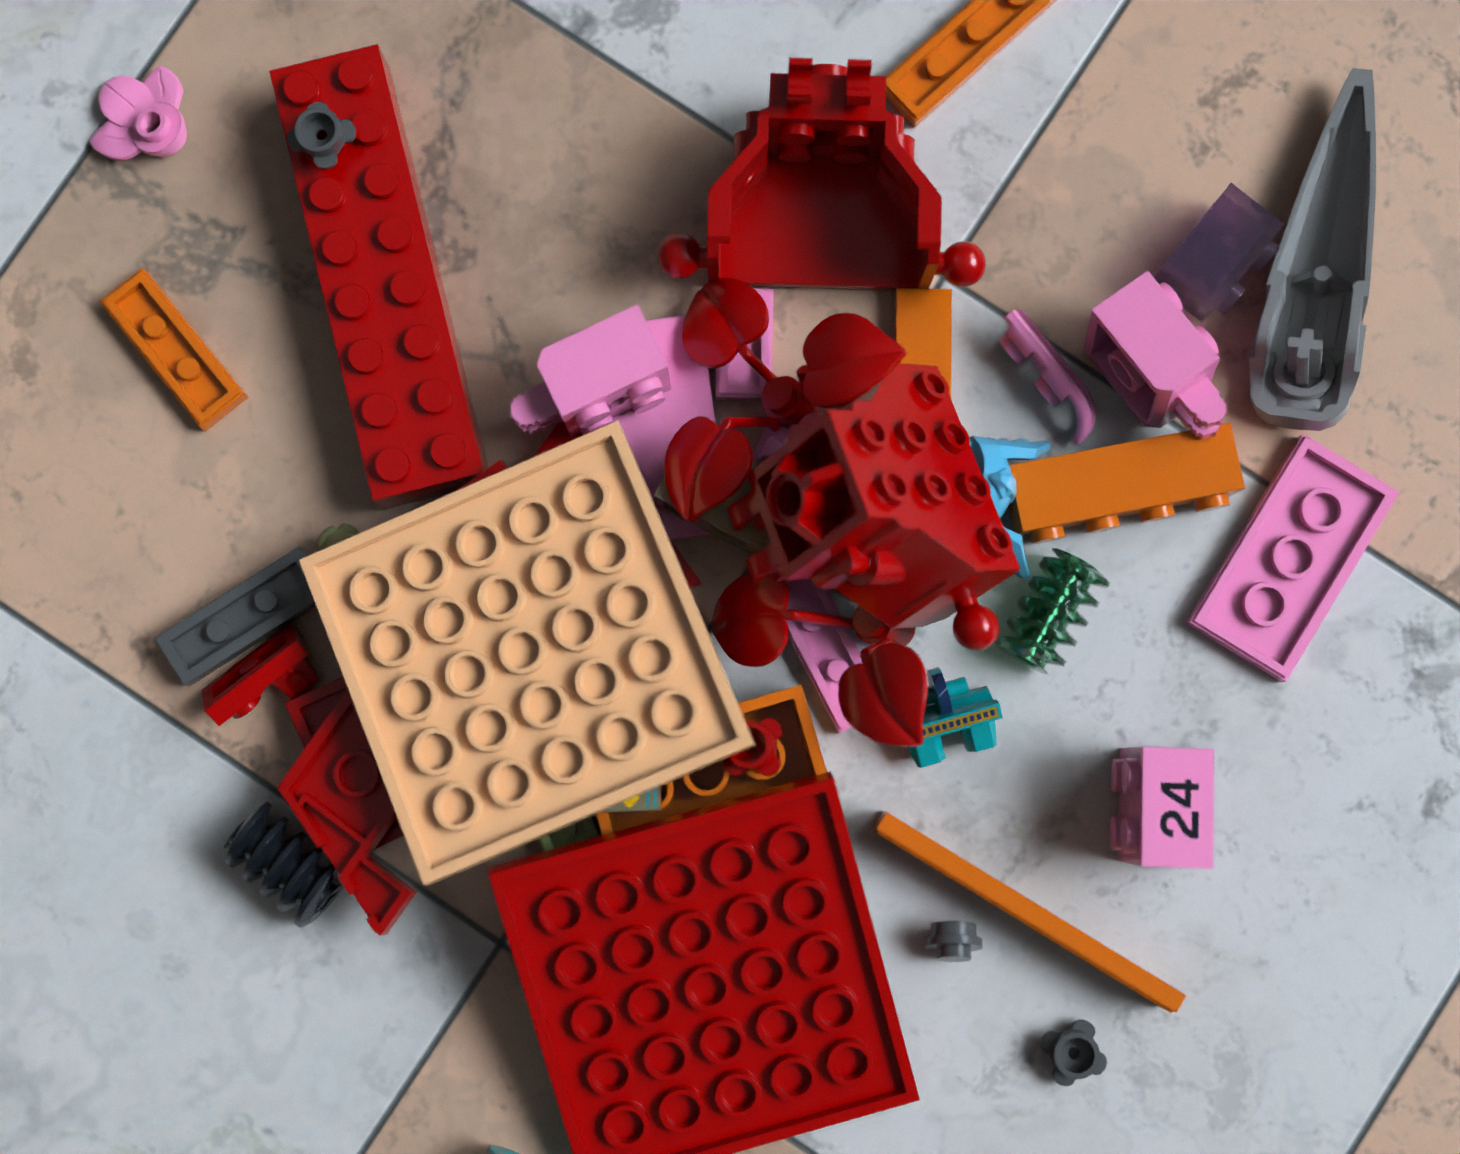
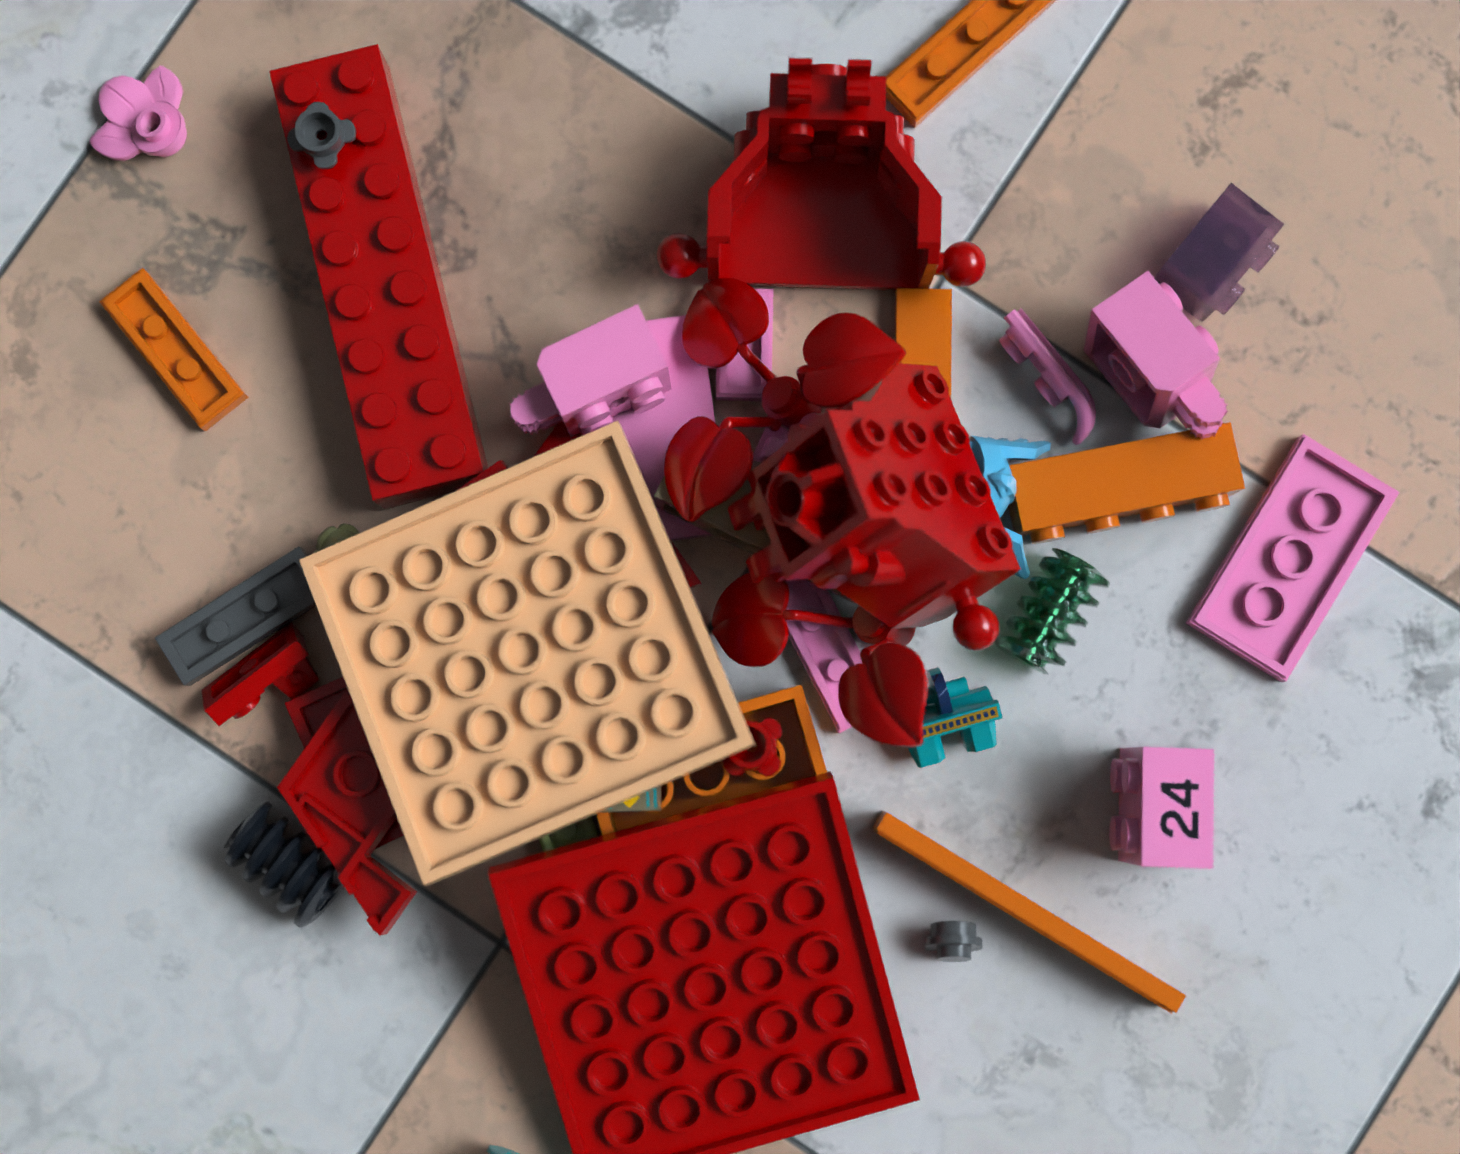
(1087, 1062): dark grey plate -> none
(1319, 283): light grey piece -> none

